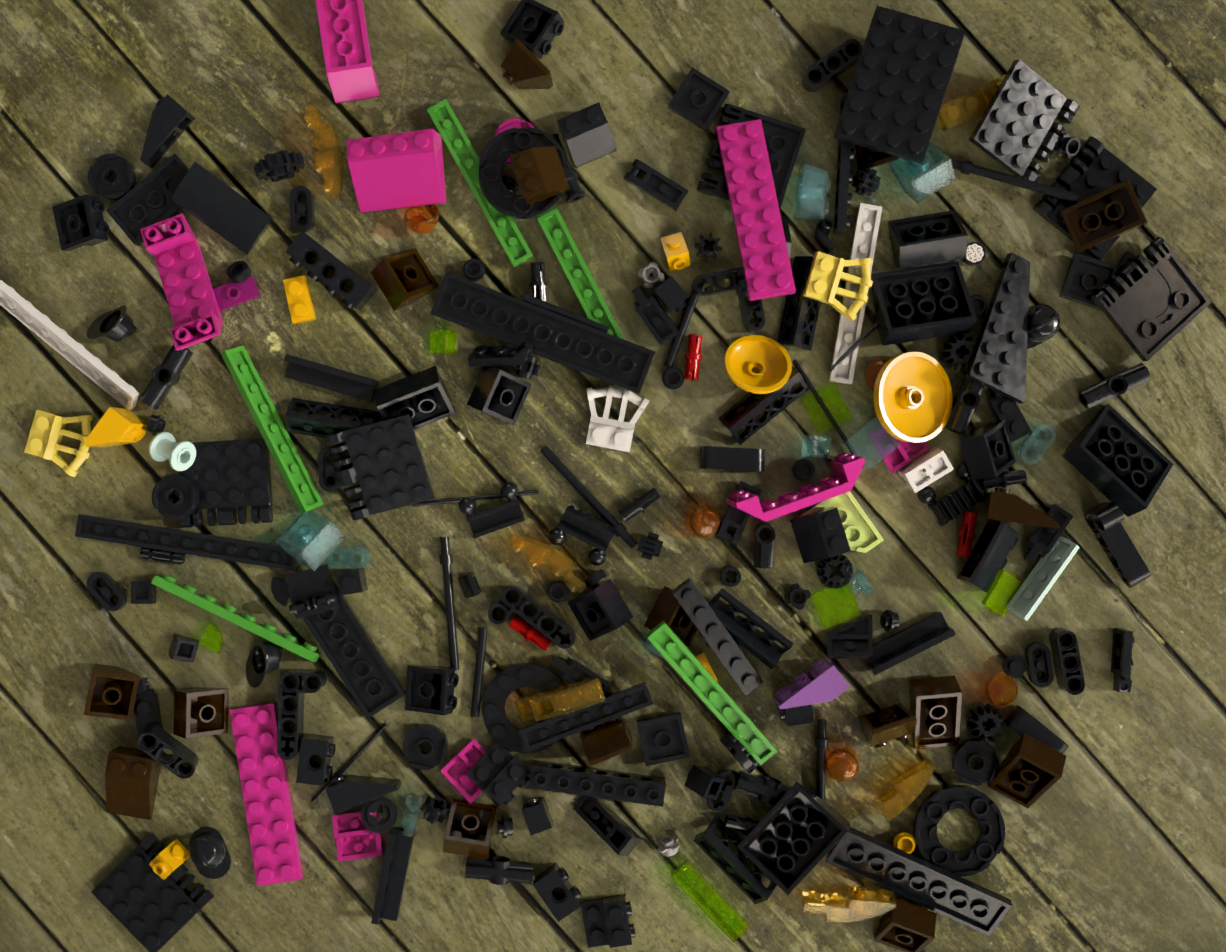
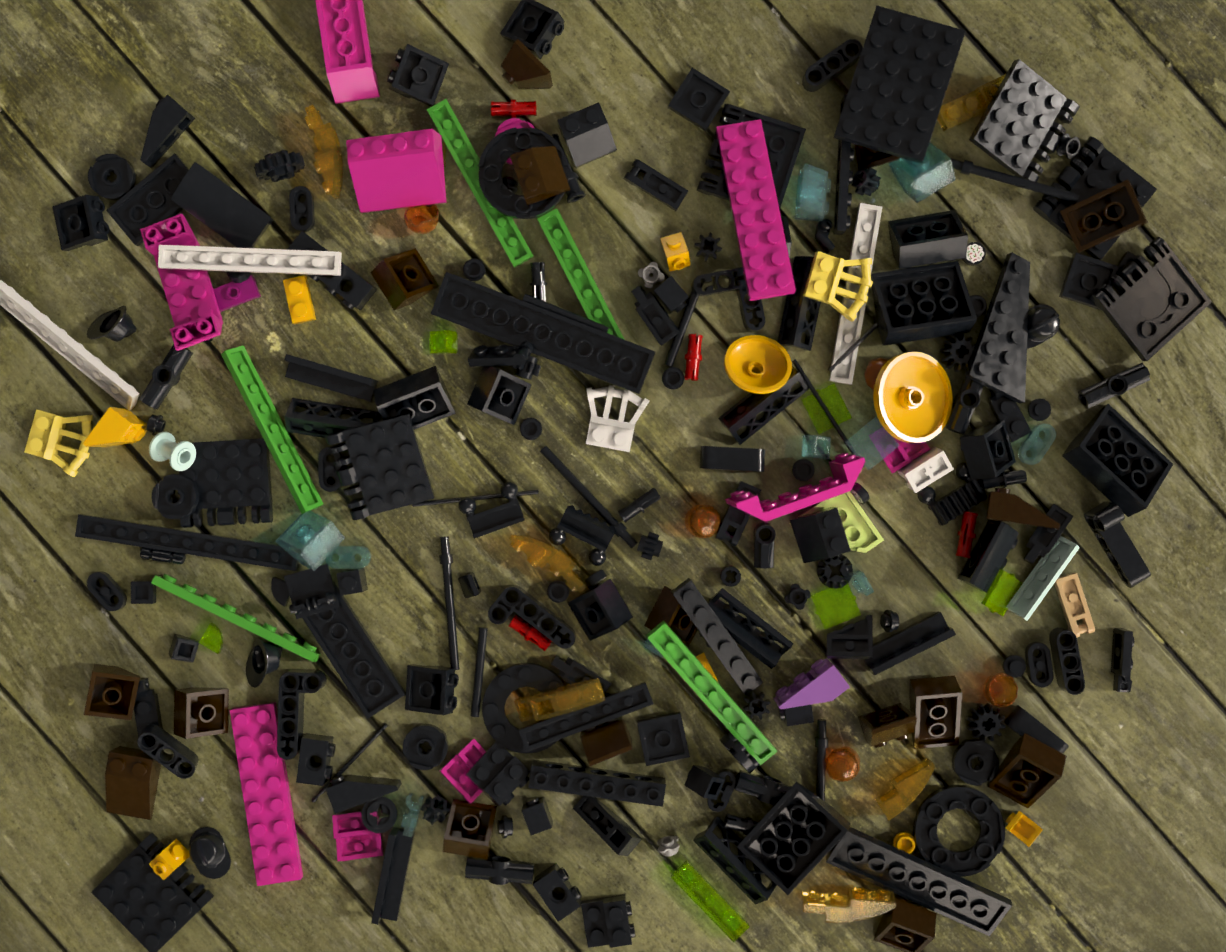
(249, 260): none -> white plate
(417, 75): none -> black plate
(513, 108): none -> red pin
(531, 429): none -> black tile
(758, 711): none -> black gear
(860, 493): none -> black tile
(1023, 827): none -> yellow bracket
(1039, 409): none -> black plate
(1074, 604): none -> tan plate

